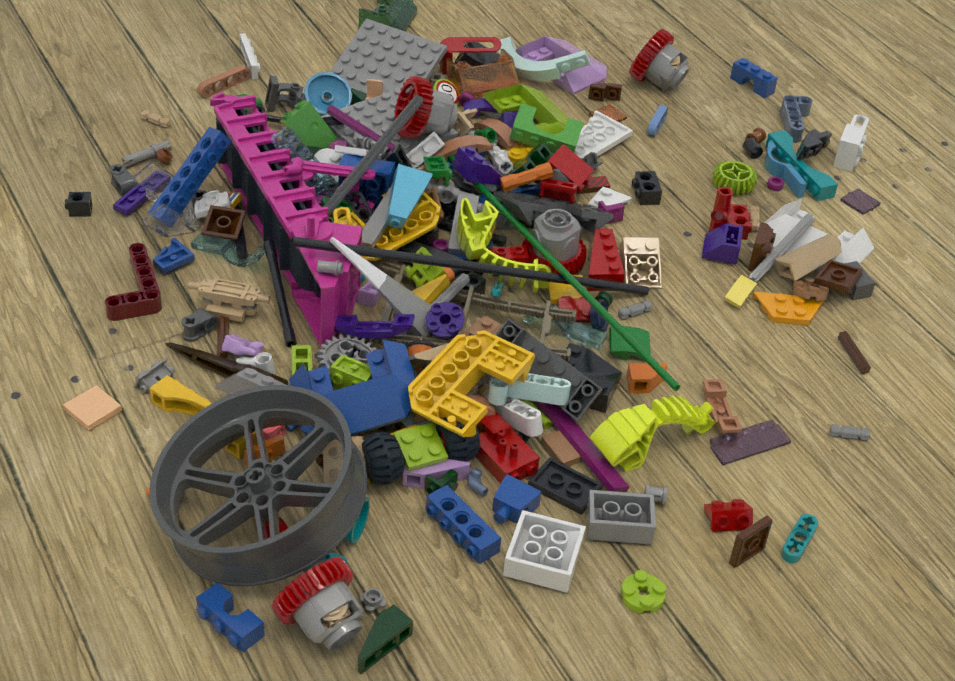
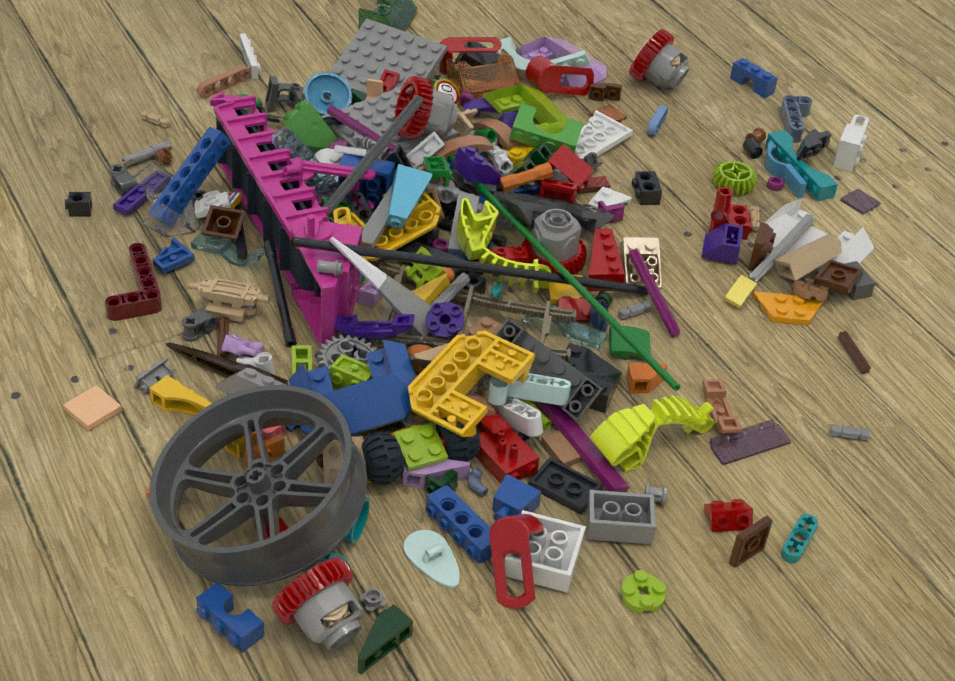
(389, 80): none -> red slope
(433, 557): none -> light aqua shield
(512, 536): none -> red piece
(547, 76): none -> red piece
(654, 293): none -> magenta axle

